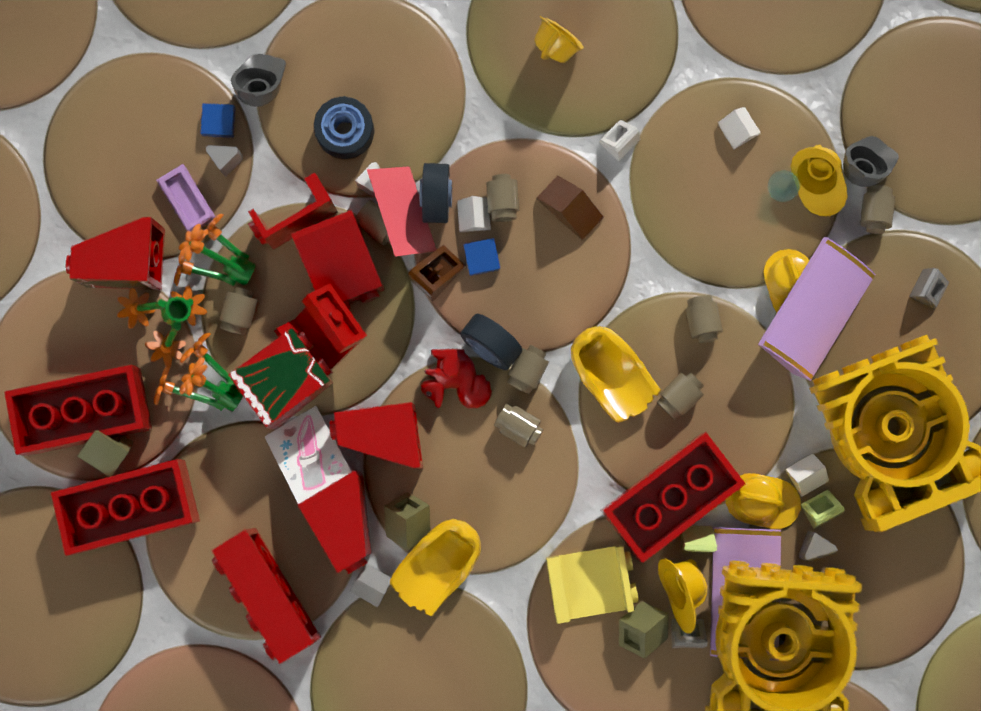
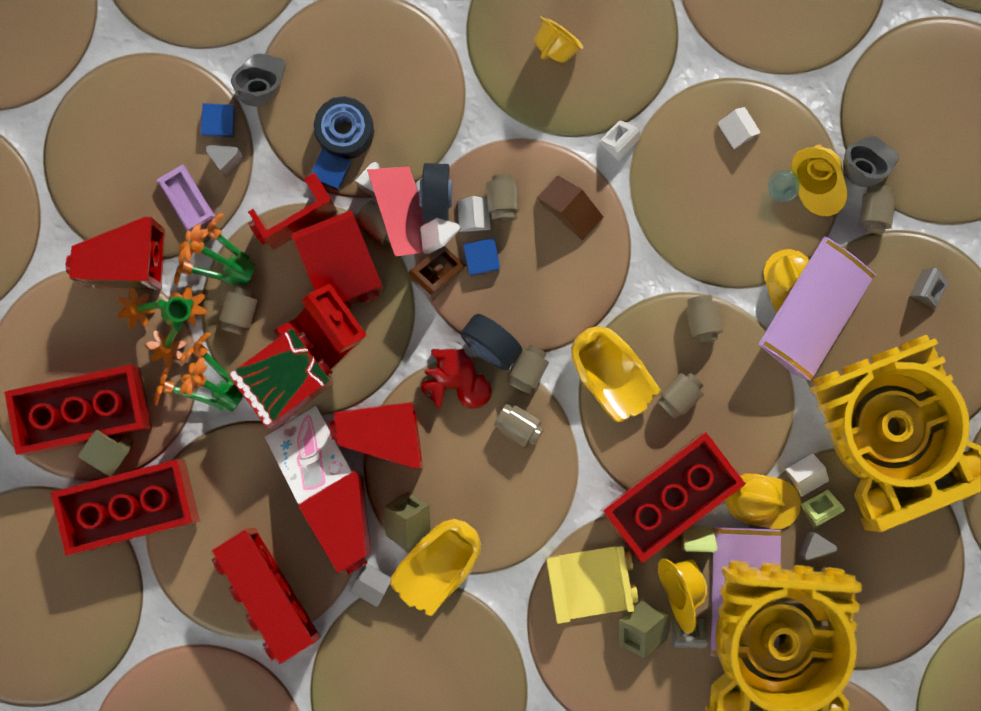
(331, 169): none -> blue tile
(437, 234): none -> white slope

